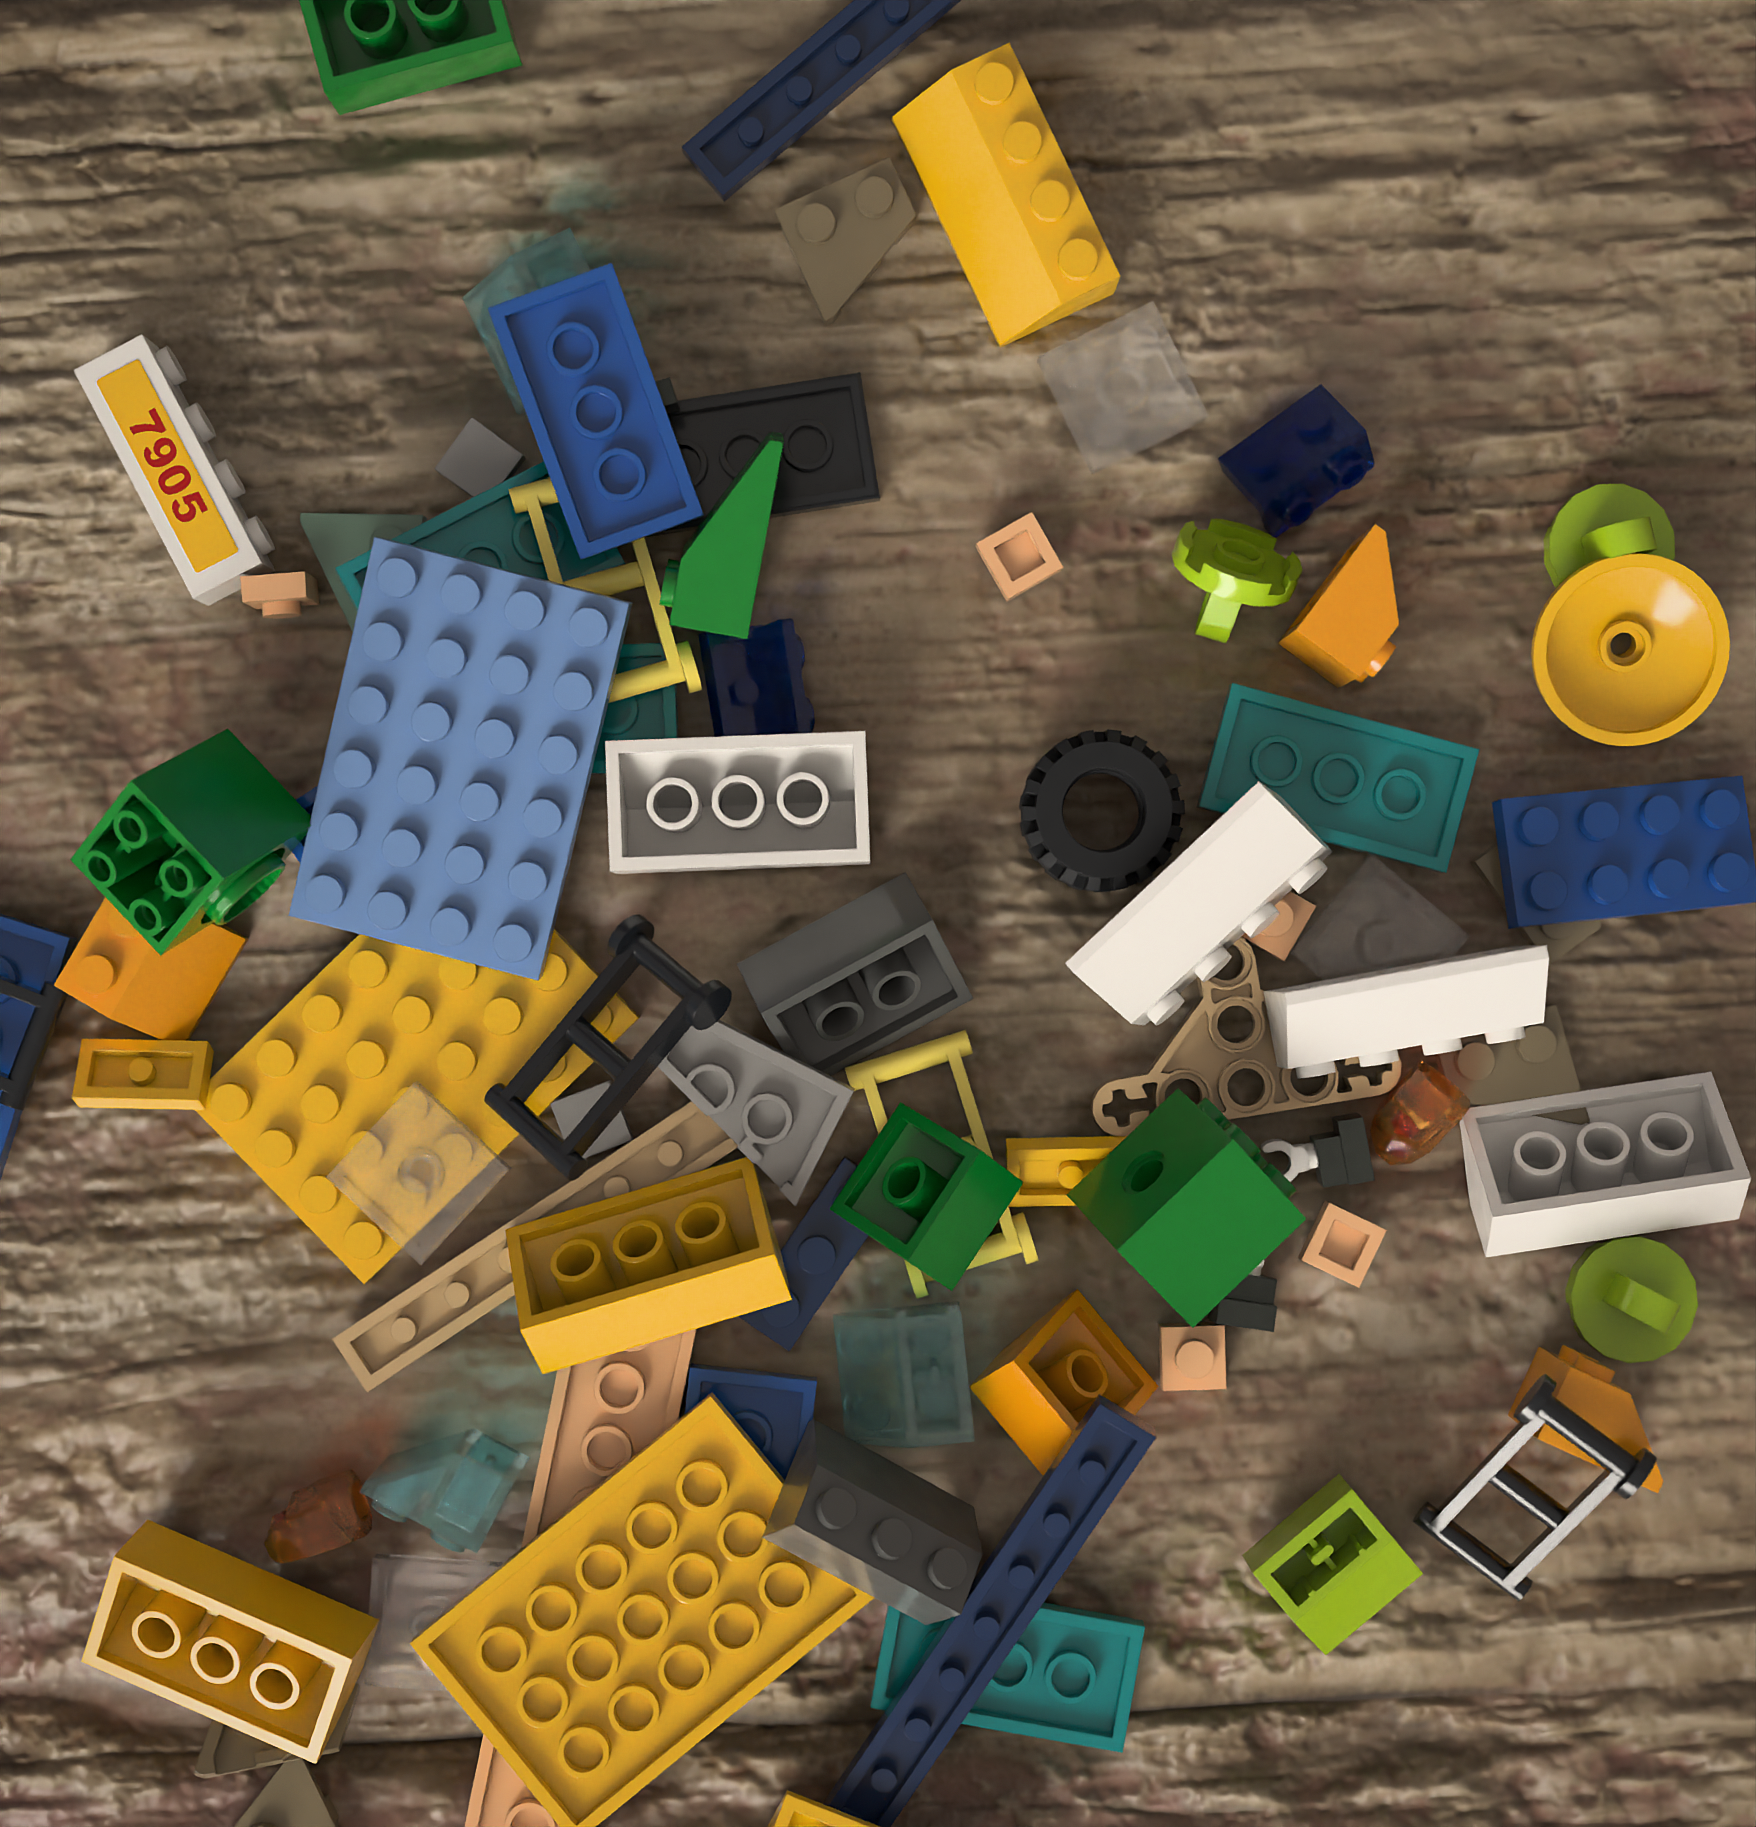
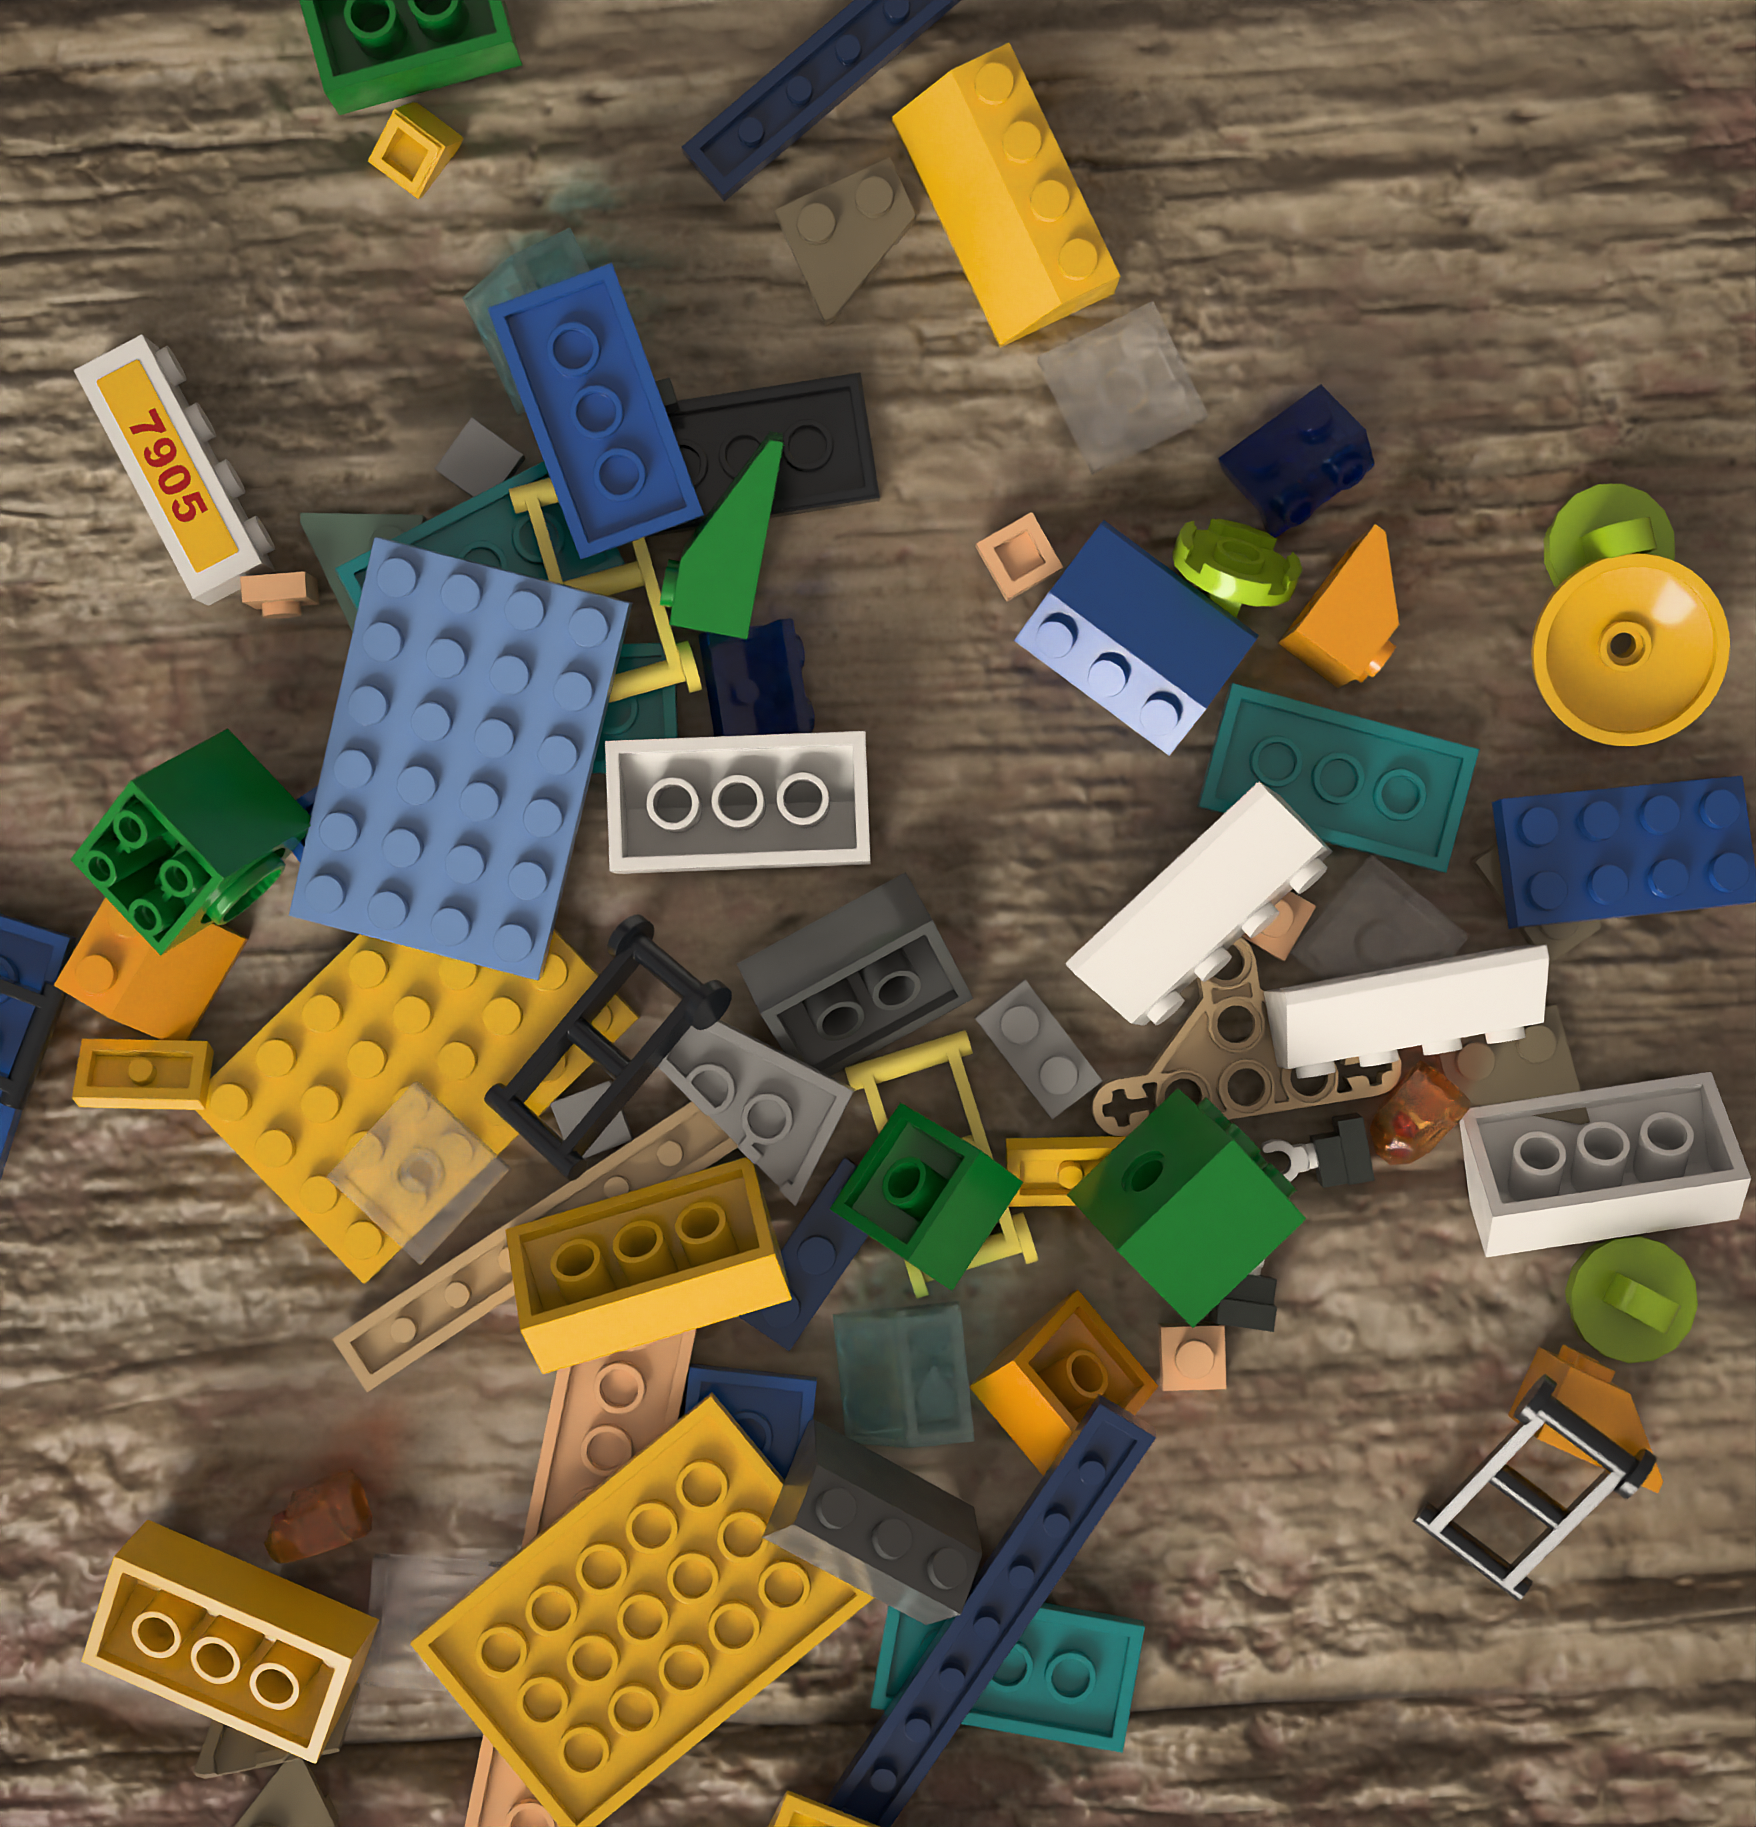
(414, 148): none -> yellow slope
(449, 1487): clear light blue slope -> none
(1038, 1049): none -> light grey plate
(1136, 637): none -> blue slope
(1156, 801): black tyre -> none
(1331, 1565): lime slope -> none
(1342, 1244): light nougat plate -> none

